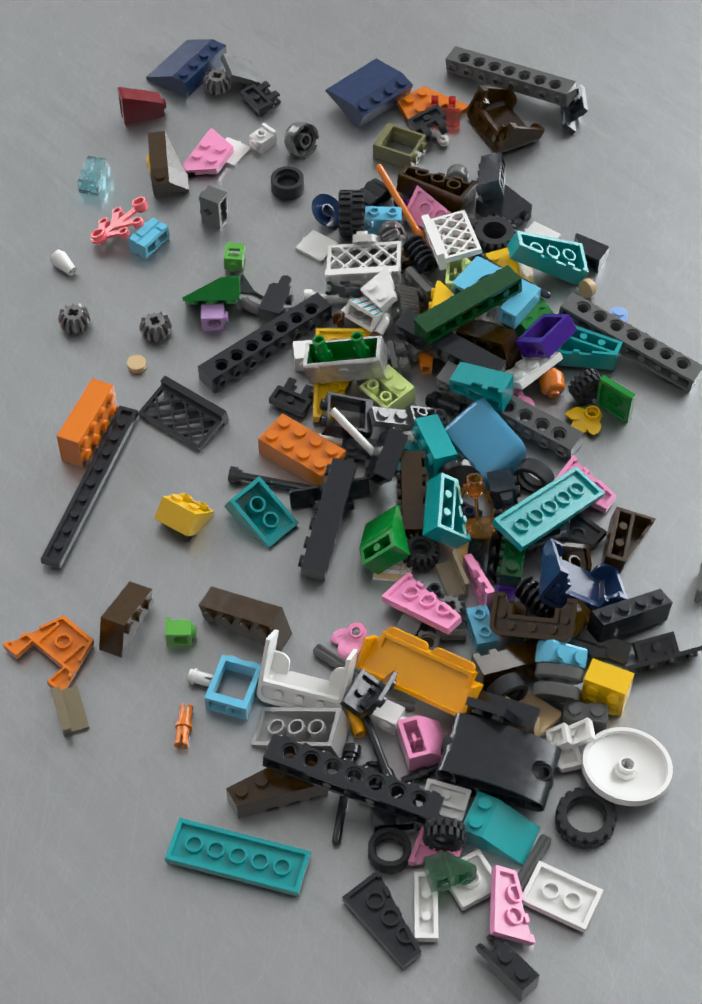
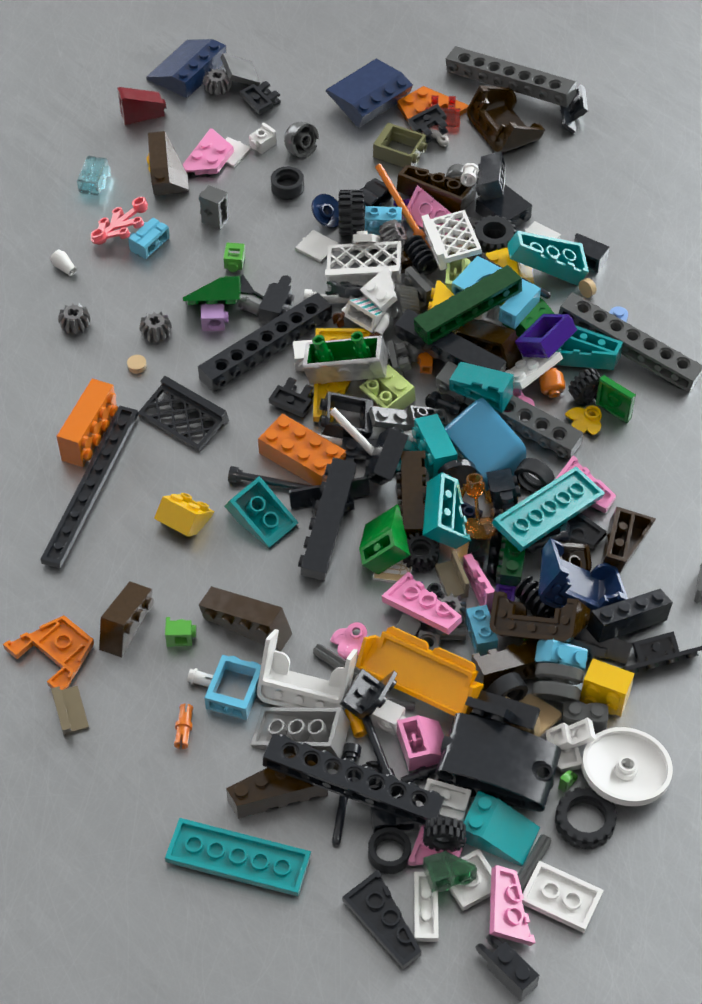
(469, 174): none -> white bush
(567, 780): none -> bright green tile

